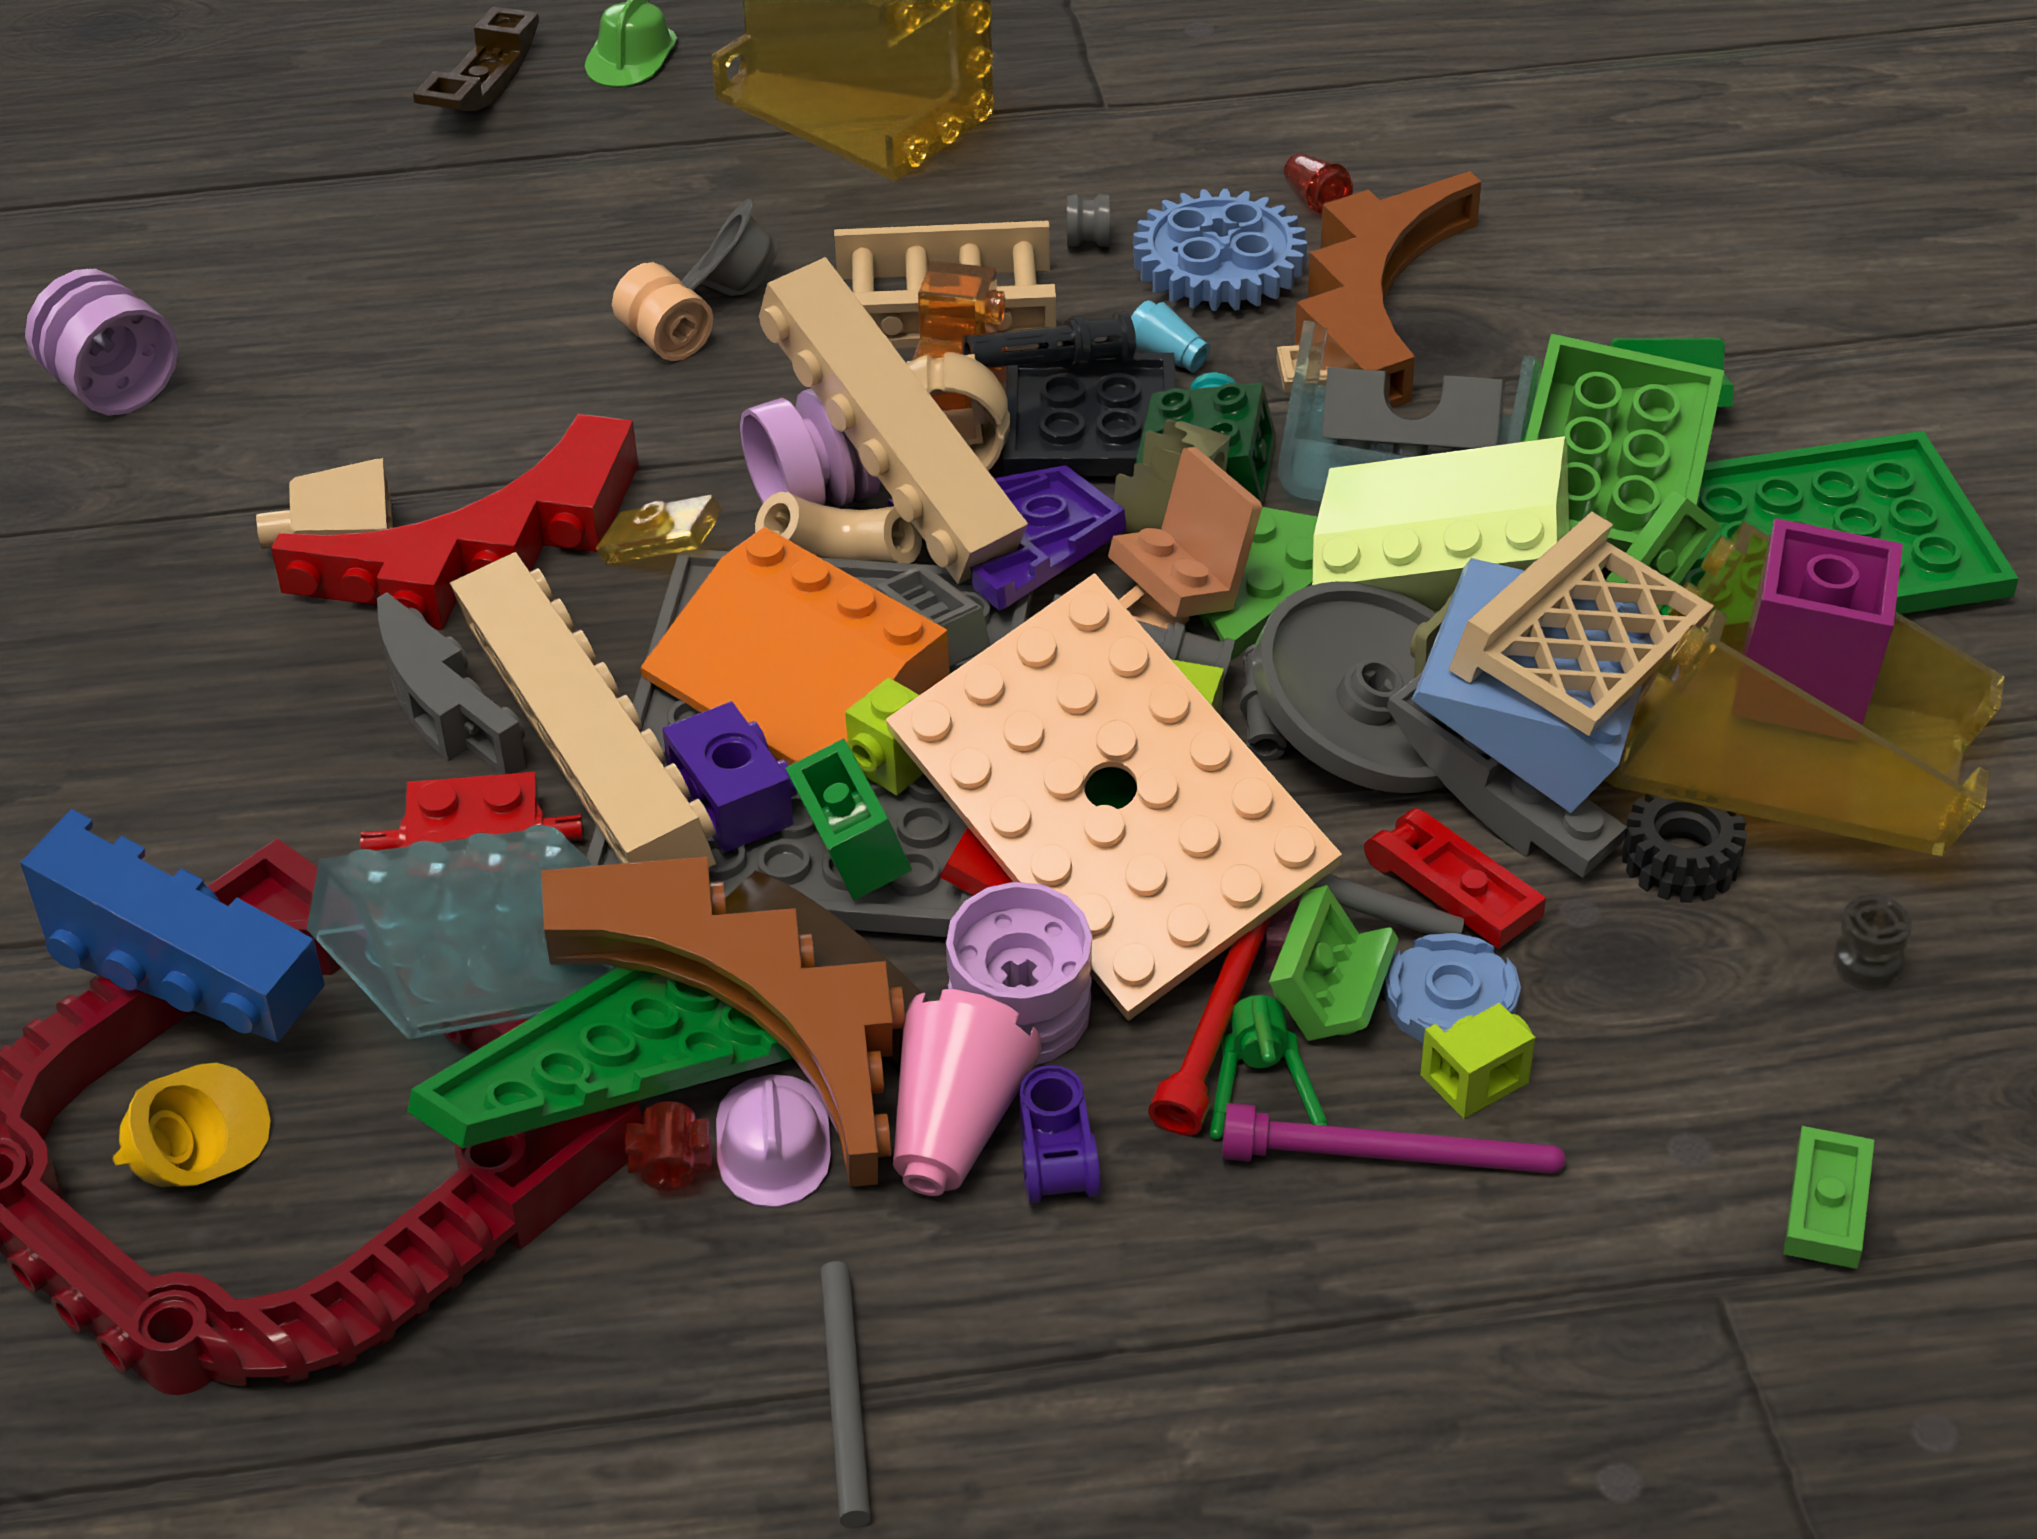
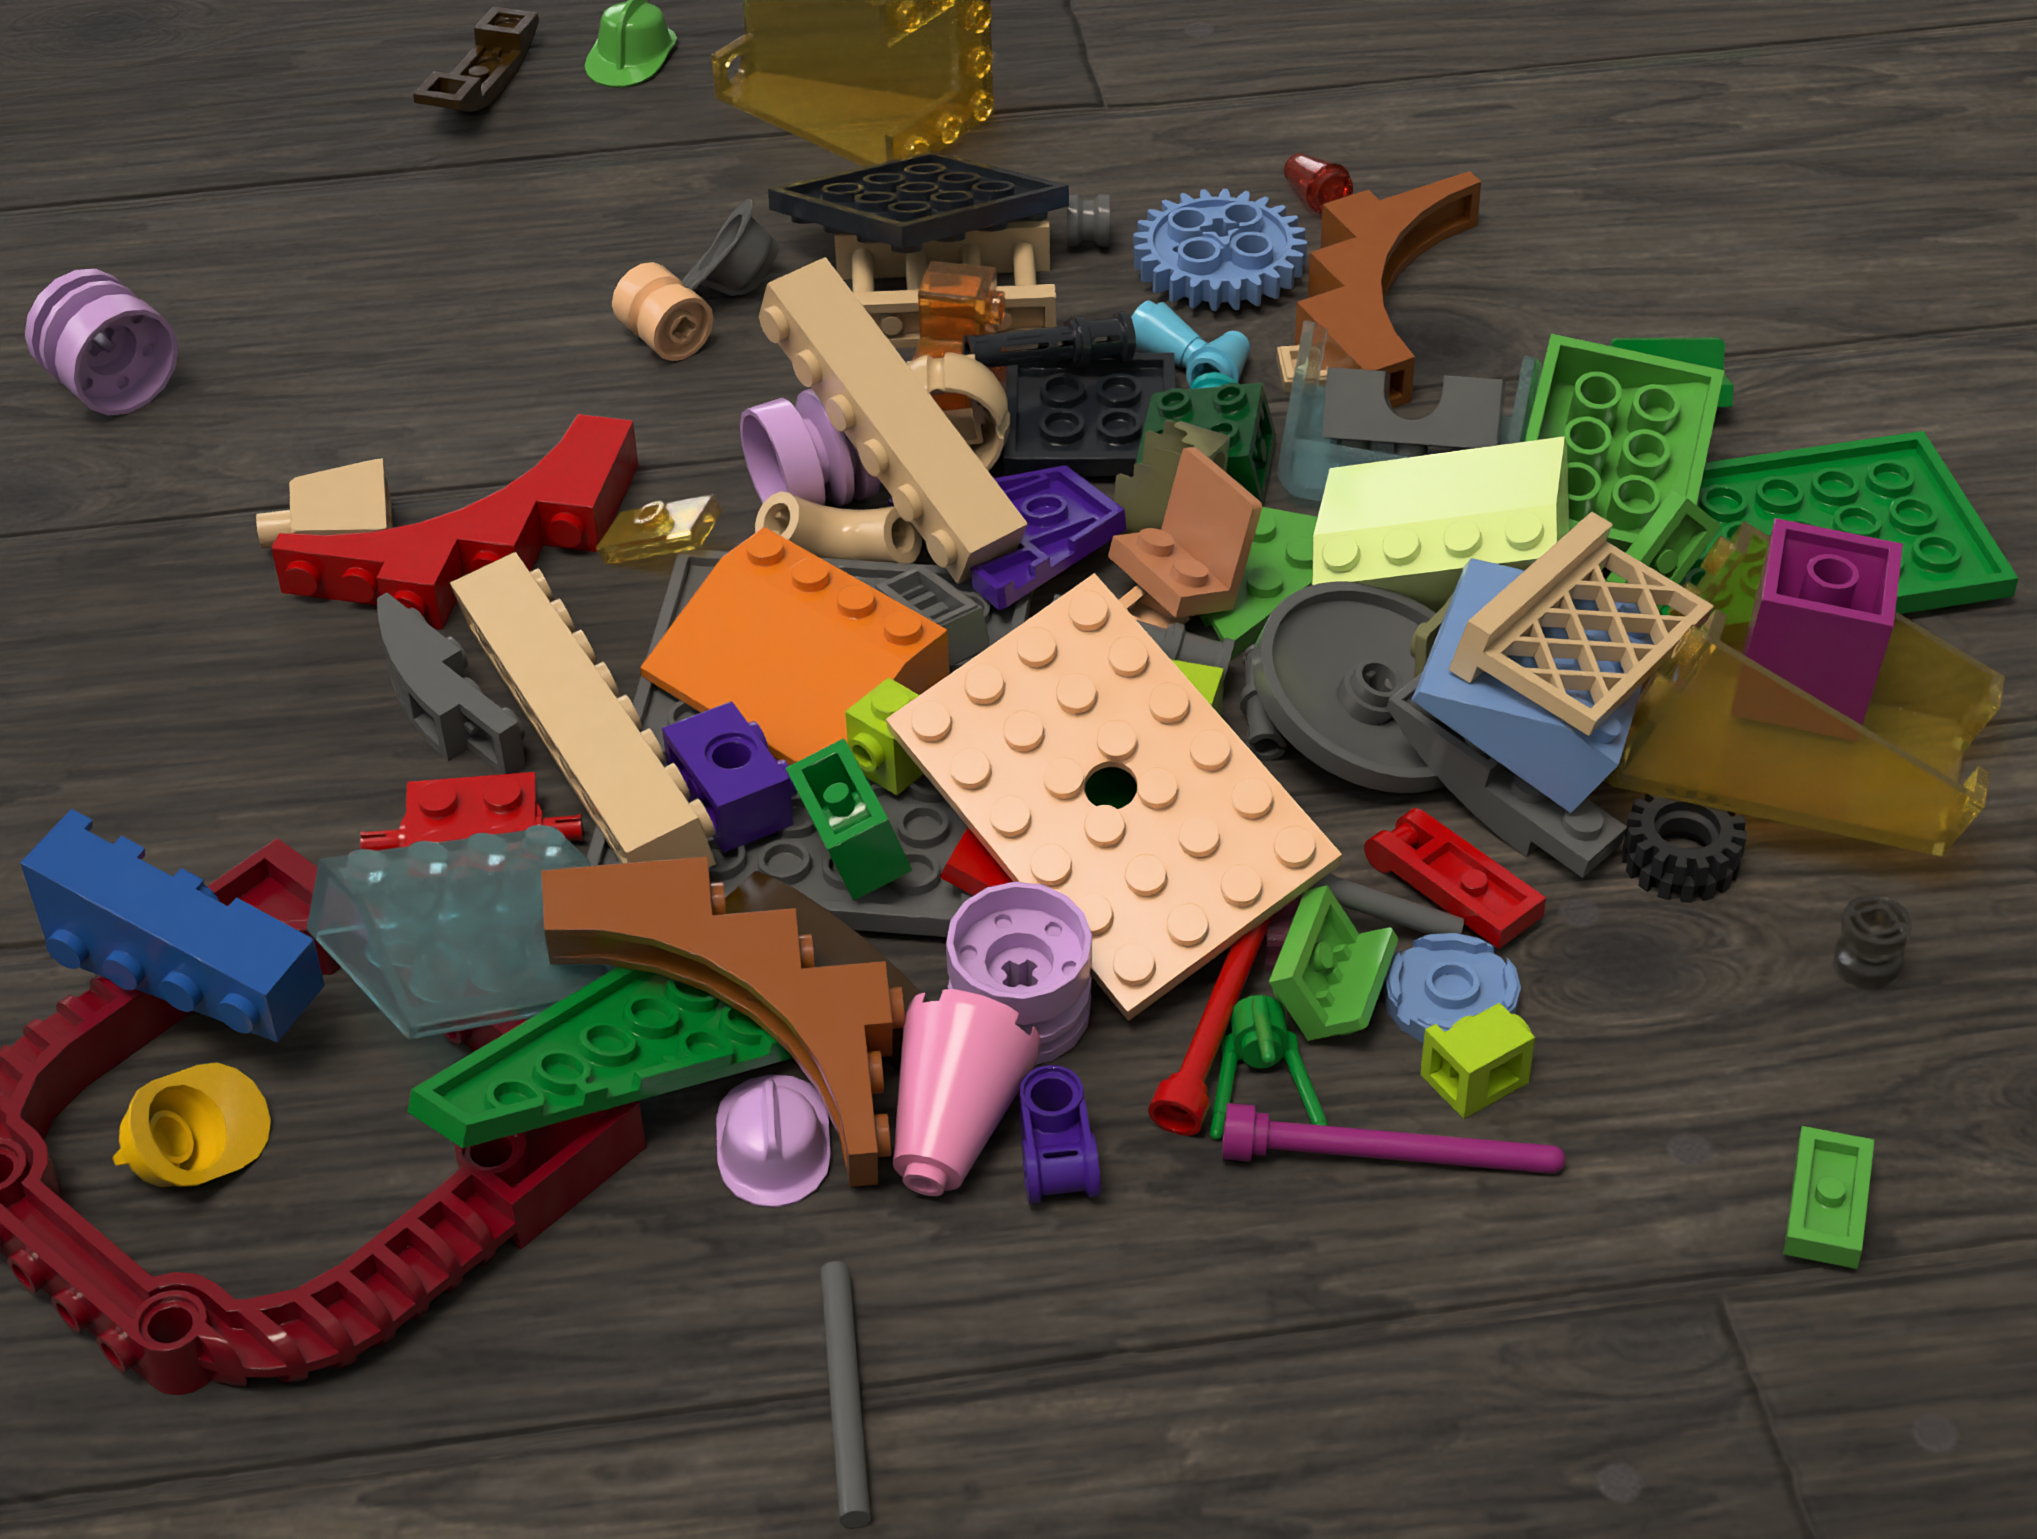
(668, 1146): clear red gear -> none
(918, 200): none -> black plate
(1222, 355): none -> medium azure cone

